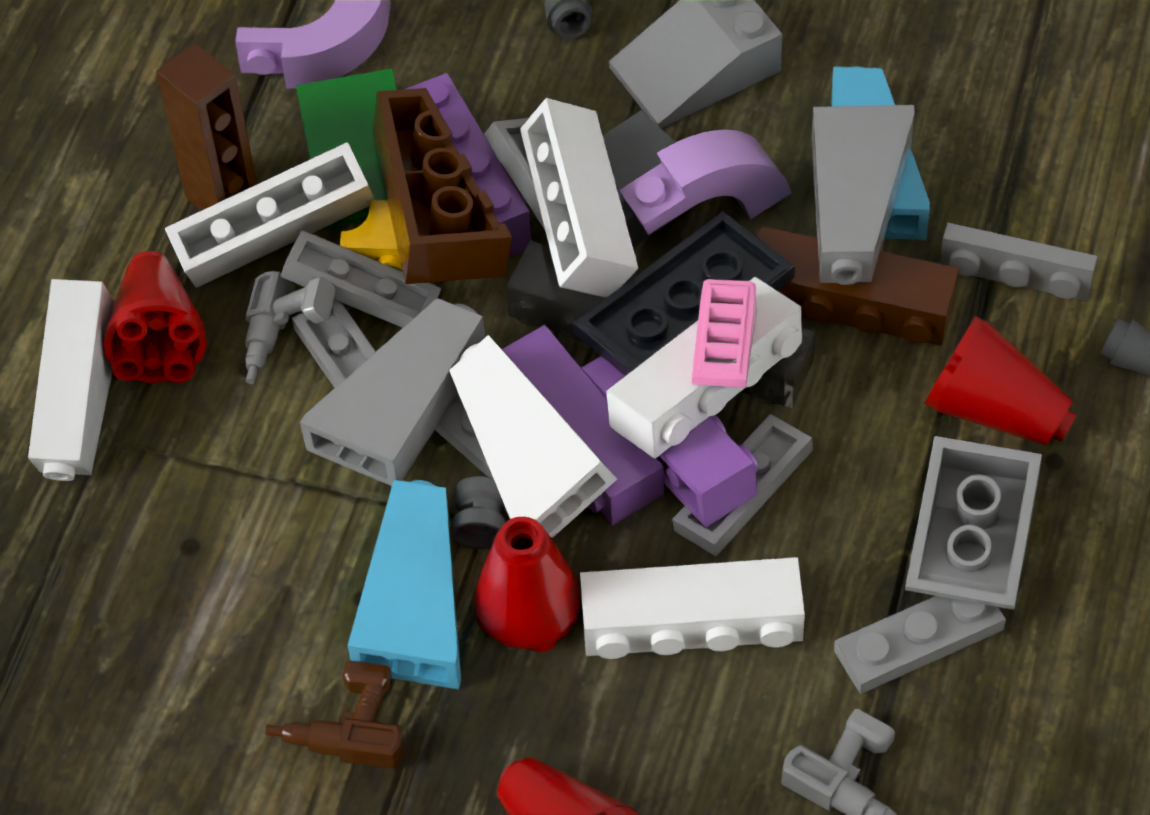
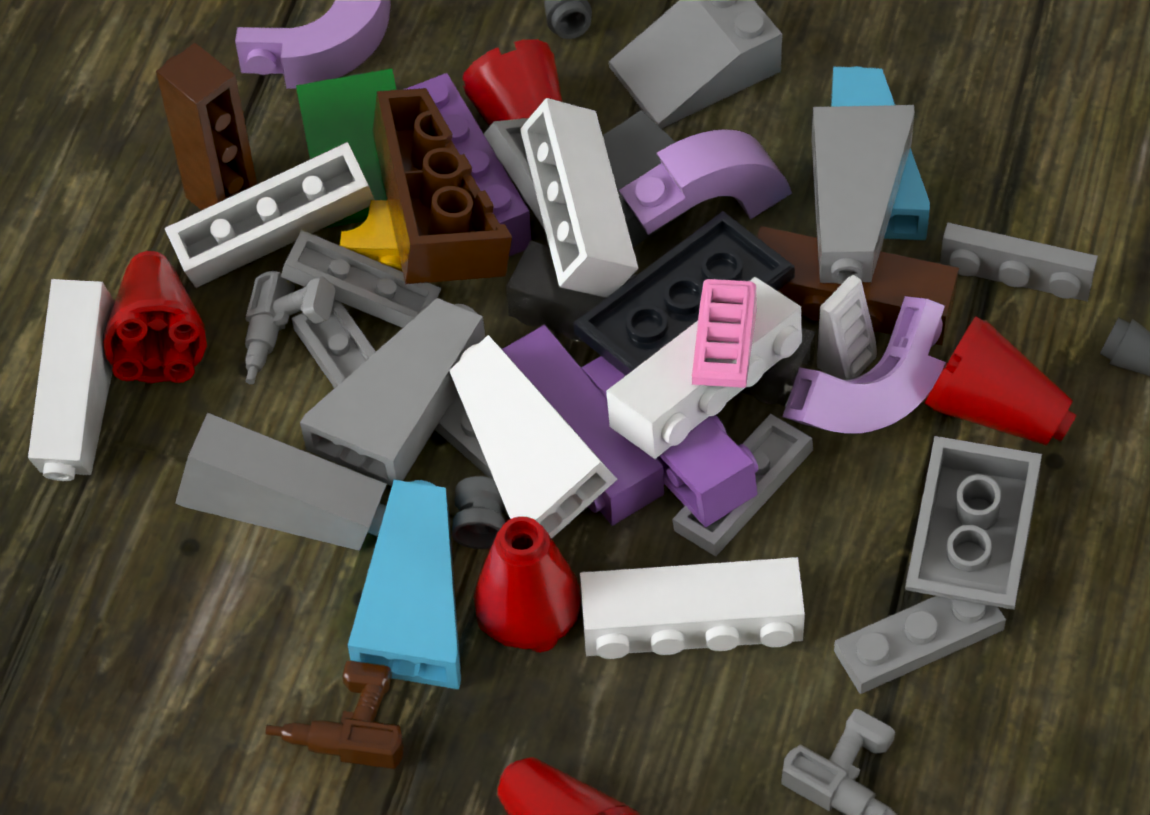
(278, 486): none -> light grey slope
(512, 83): none -> red cone
(846, 332): none -> white slope
(886, 391): none -> lavender arch

